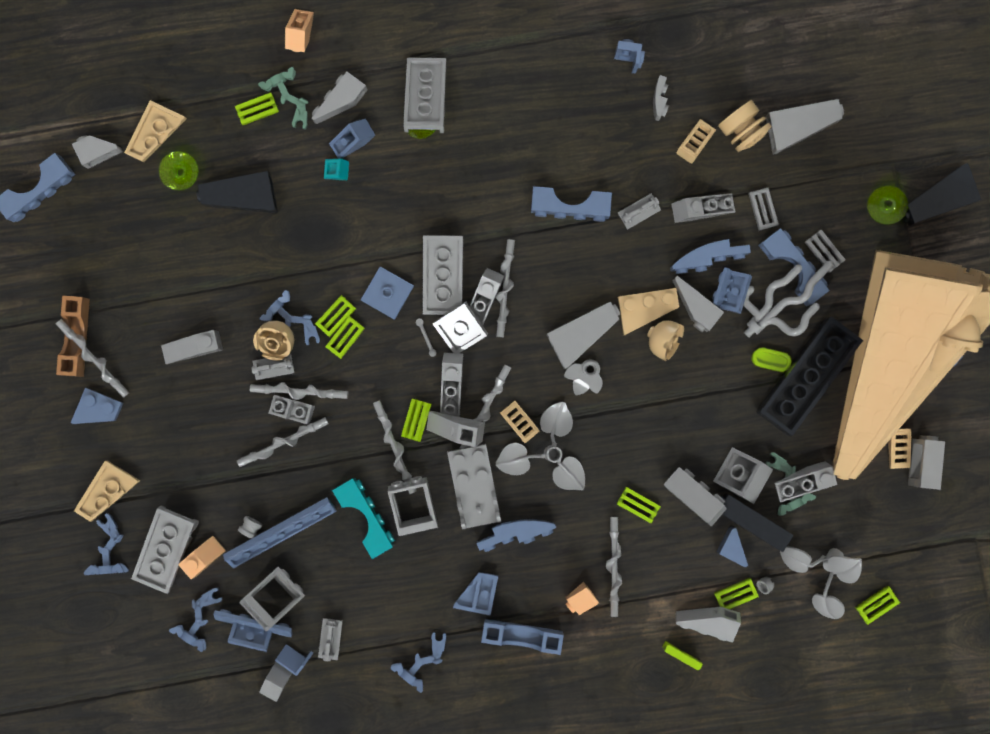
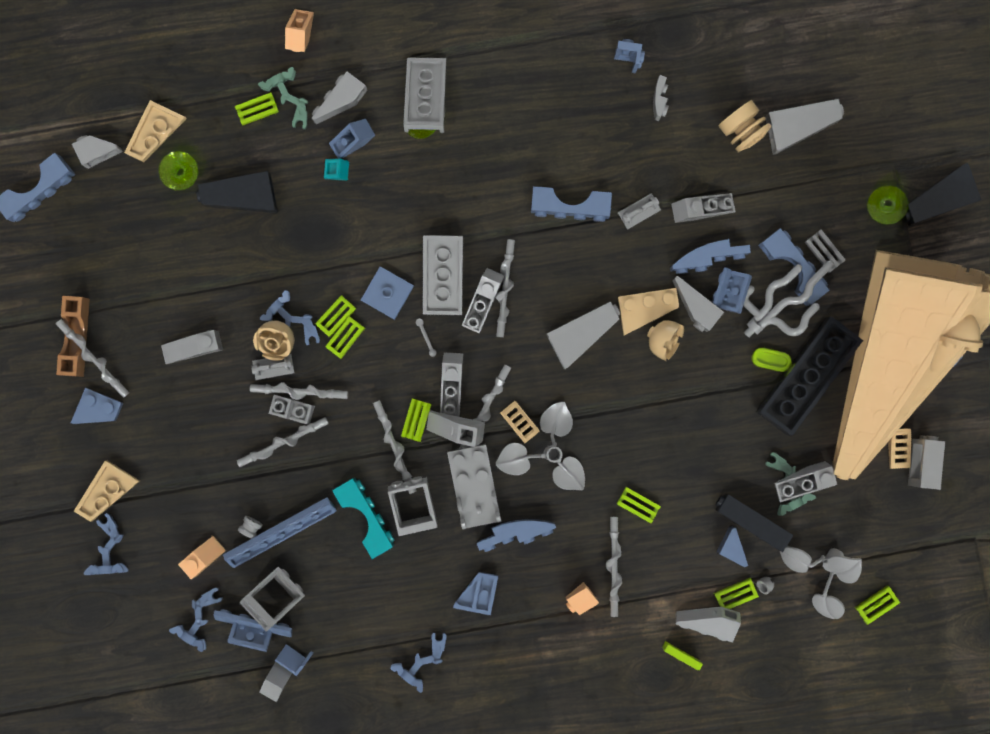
(164, 549): light grey hinge -> none
(330, 639): light grey hinge -> none
(460, 328): plate -> none
(522, 635): sand blue arch -> none
(583, 379): light grey plate -> none
(690, 152): tan slope -> none
(696, 495): light grey brick -> none
(743, 475): light grey slope -> none
(756, 211): light grey tile -> none

